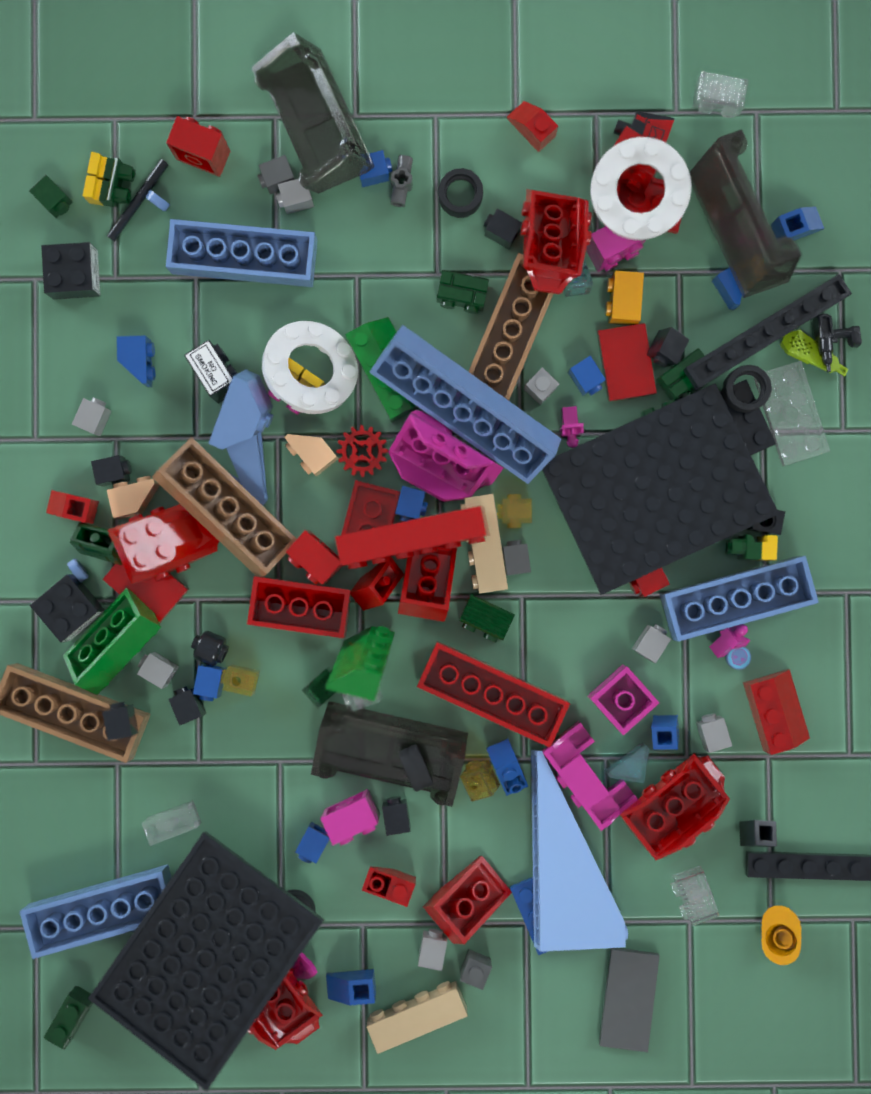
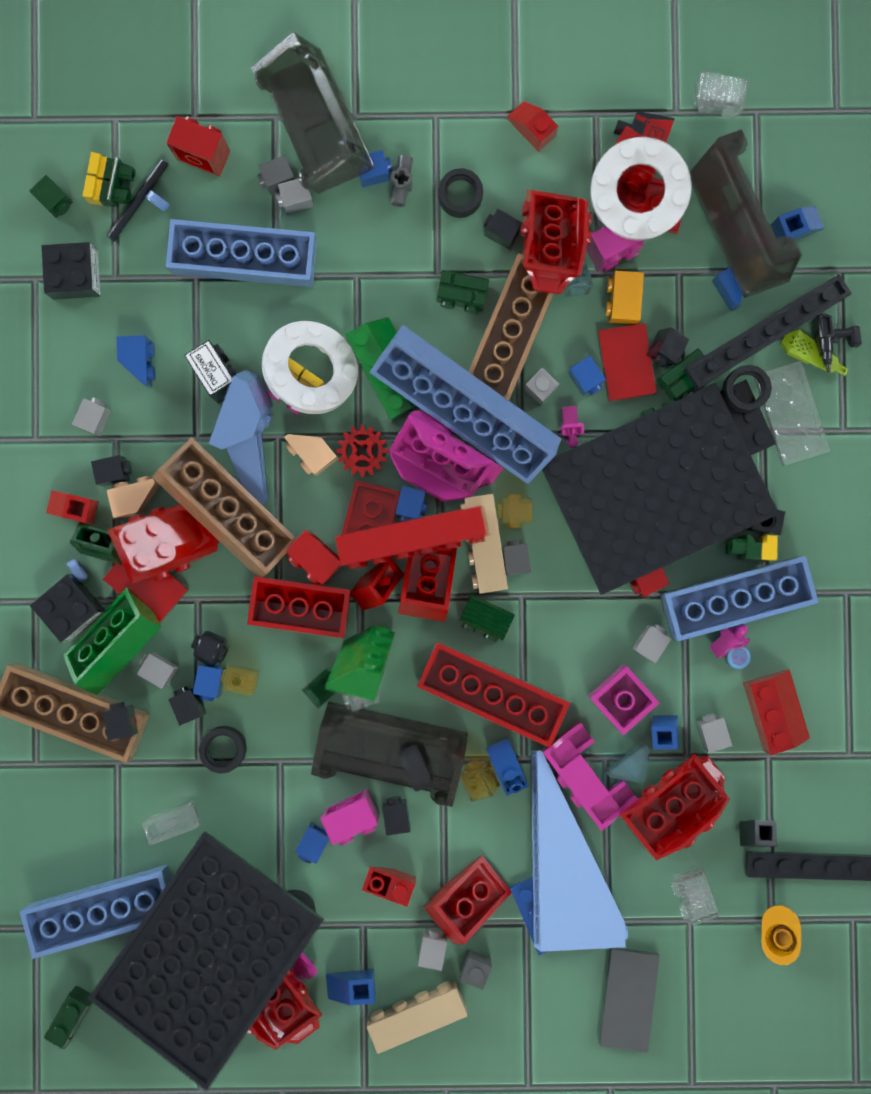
(205, 756): none -> black tyre

